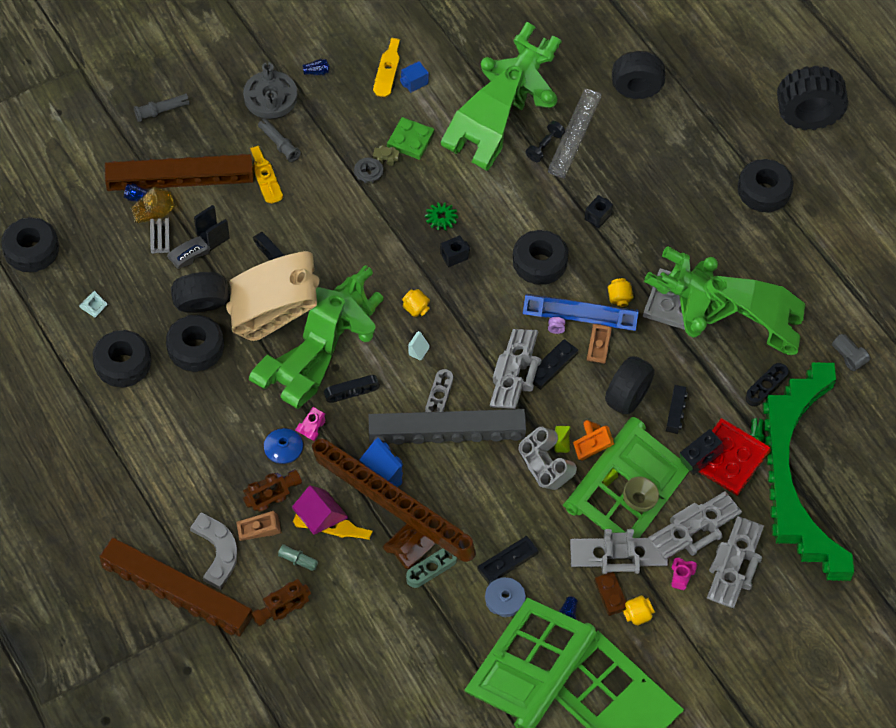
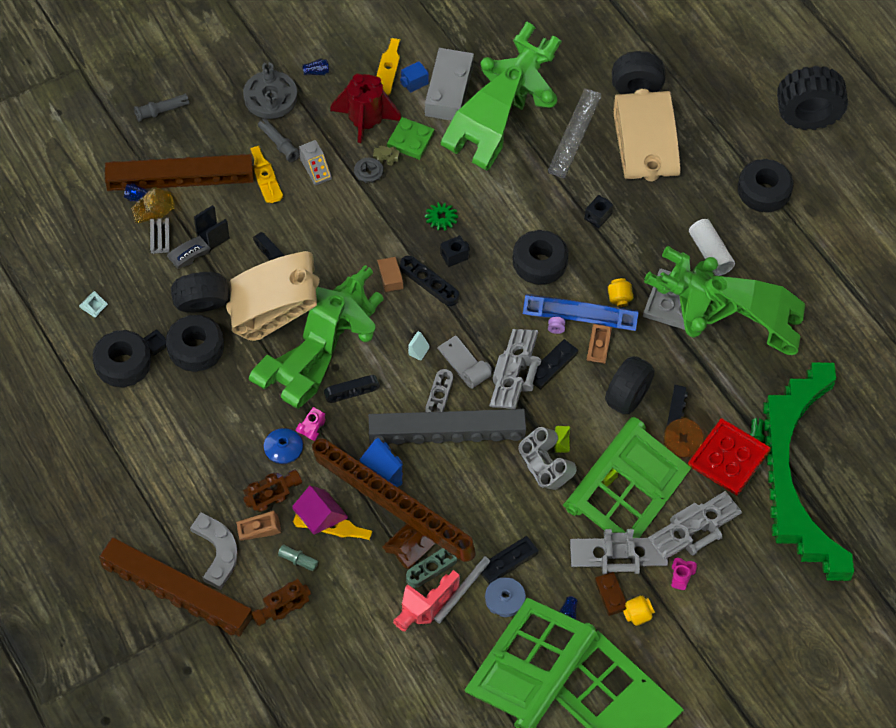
(27, 231): black tyre -> none
(156, 342): none -> black plate
(314, 162): none -> light grey slope
(365, 103): none -> dark red brick
(390, 274): none -> medium nougat slope
(416, 303): yellow head -> none
(421, 609): none -> coral plate
(429, 280): none -> black beam
(448, 83): none -> light grey brick
(461, 590): none -> light grey bar
(464, 363): none -> light grey door
(534, 153): black wheel -> none
(594, 442): orange plate -> none
(644, 488): olive piece -> none
(647, 134): none -> tan panel
(687, 427): none -> clear orange plate
(701, 452): black brick -> none
(711, 245): none -> white piece
(729, 561): light grey piece -> none
(764, 392): black beam -> none
(853, 356): dark grey piece -> none

